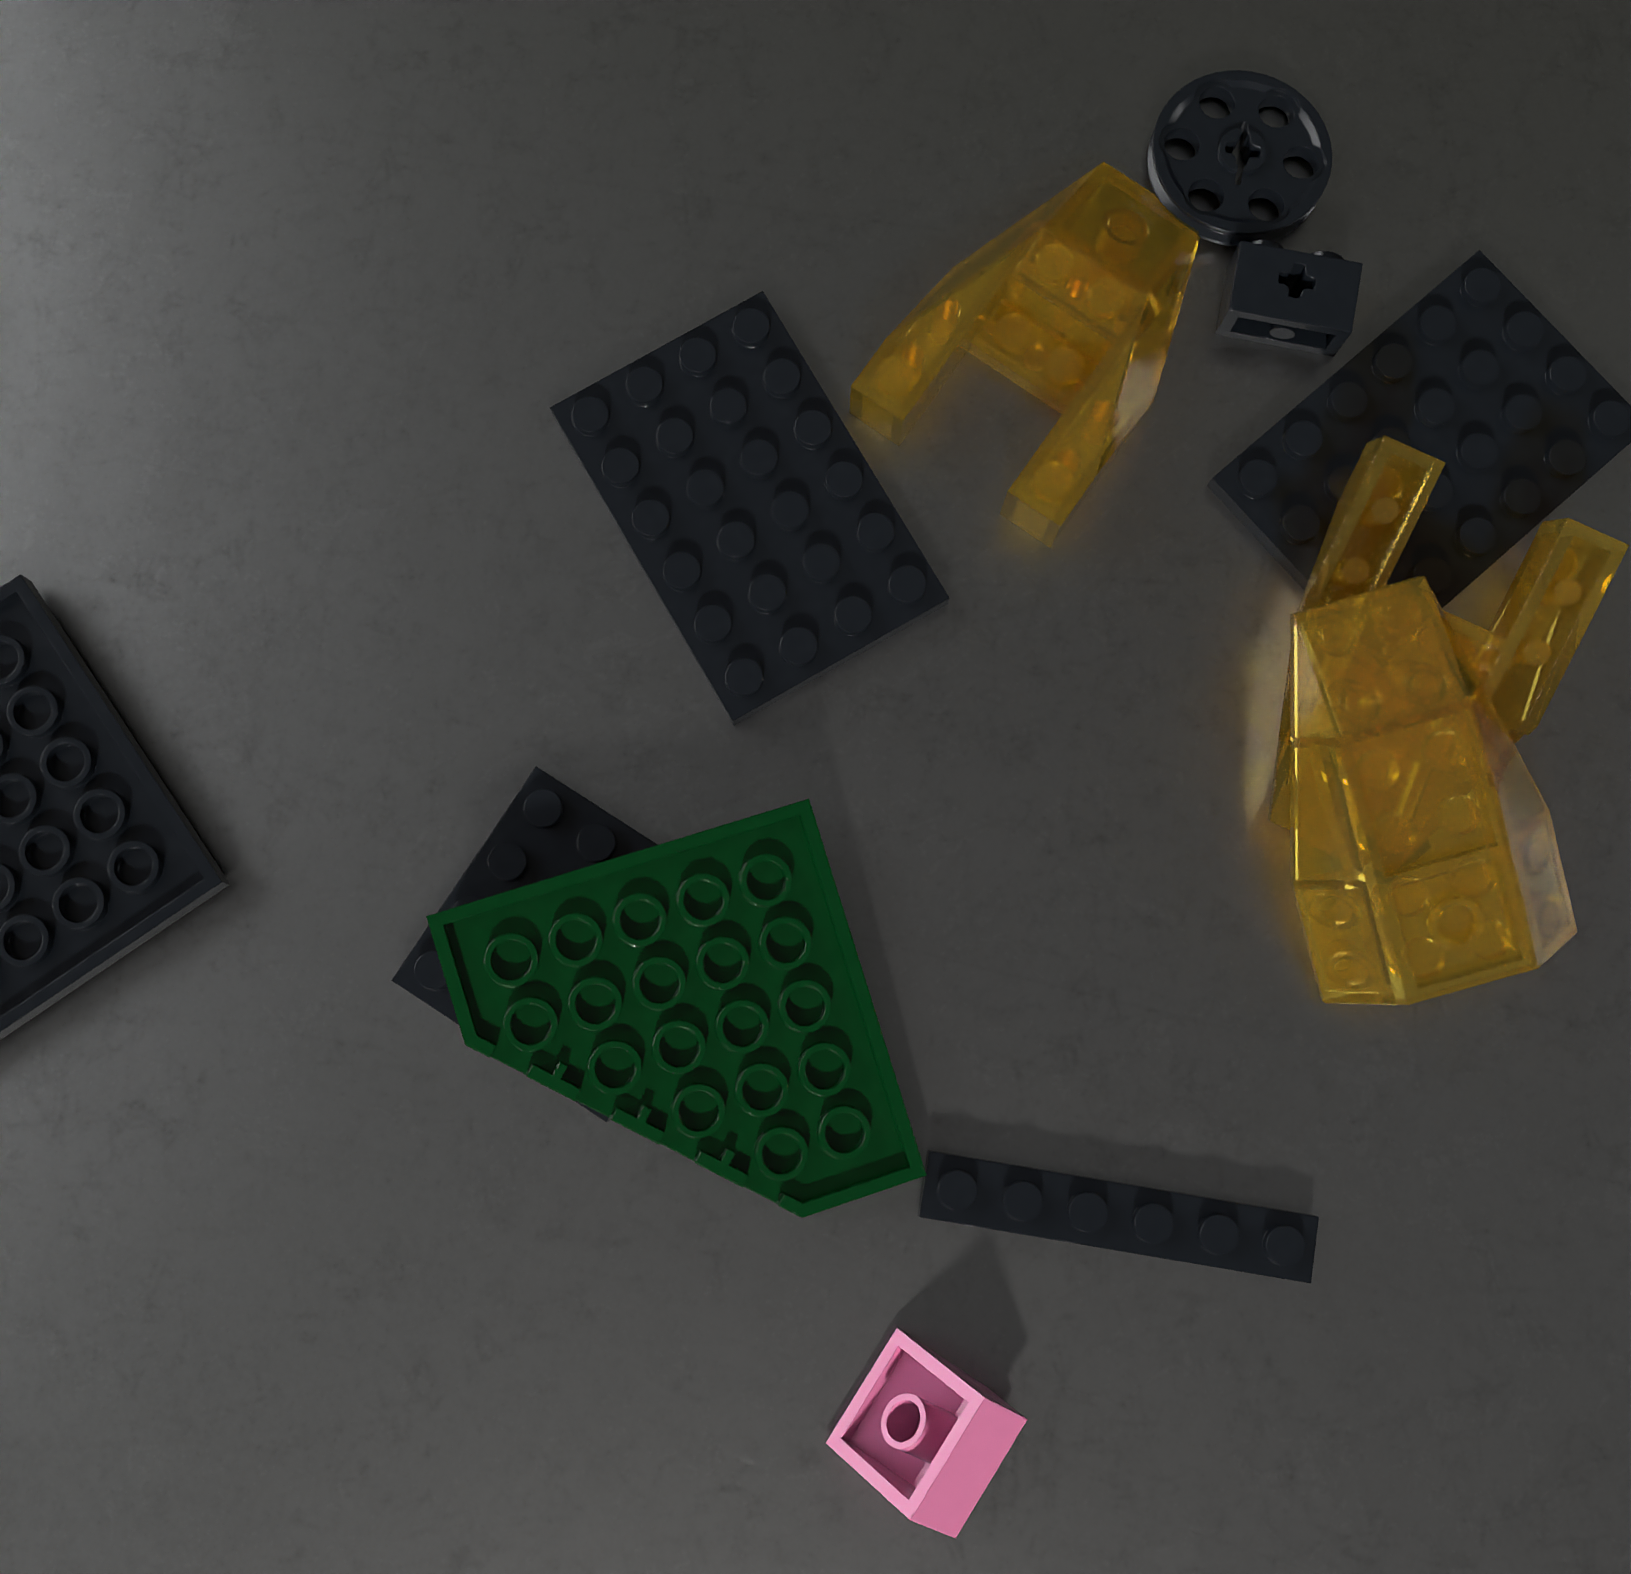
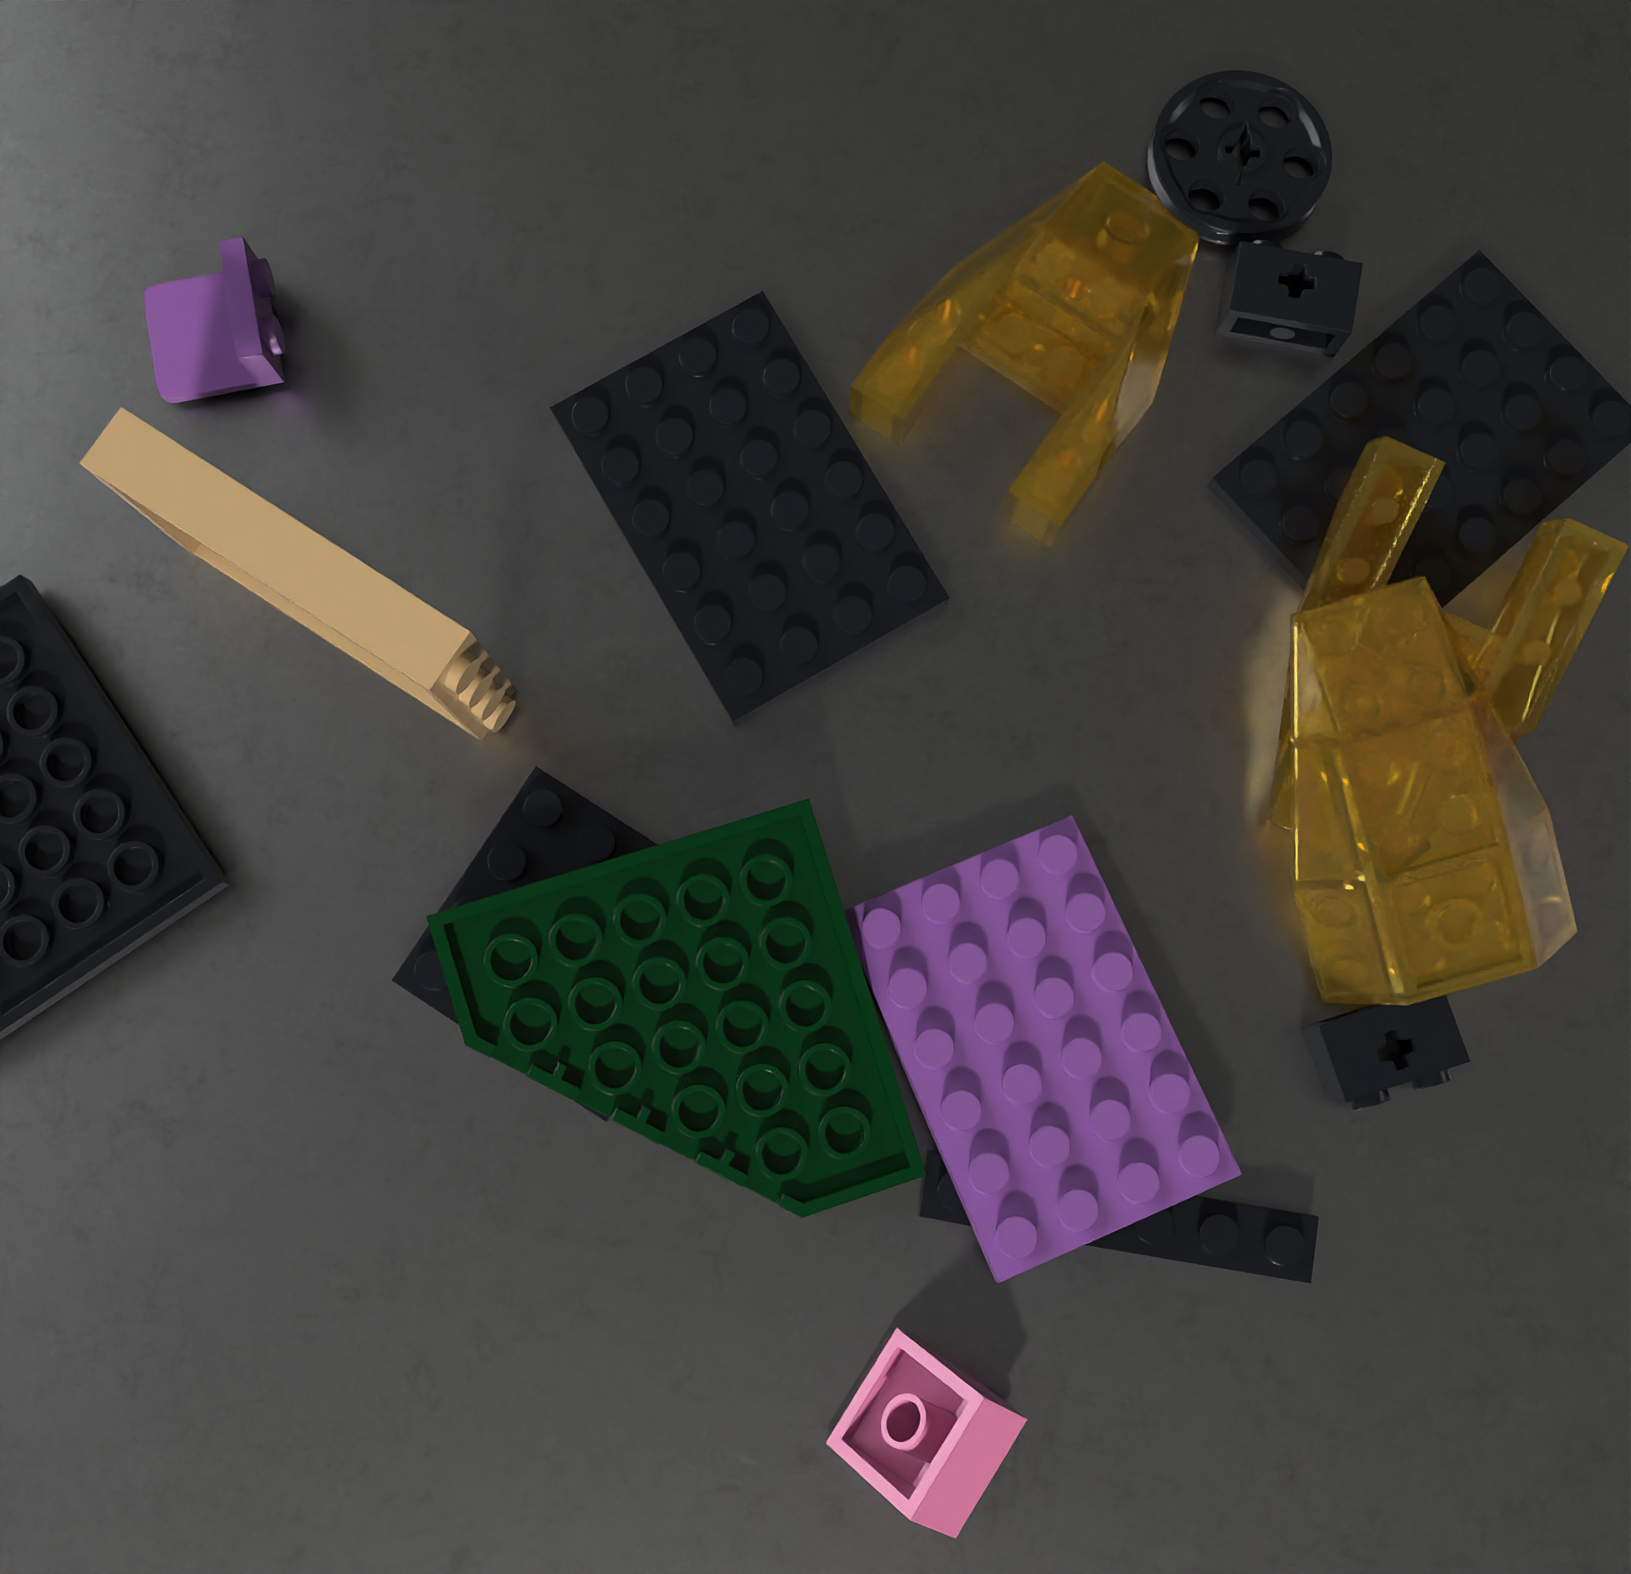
(216, 328): none -> medium lavender bracket
(303, 574): none -> tan window
(1037, 1048): none -> medium lavender plate
(1348, 1058): none -> black brick

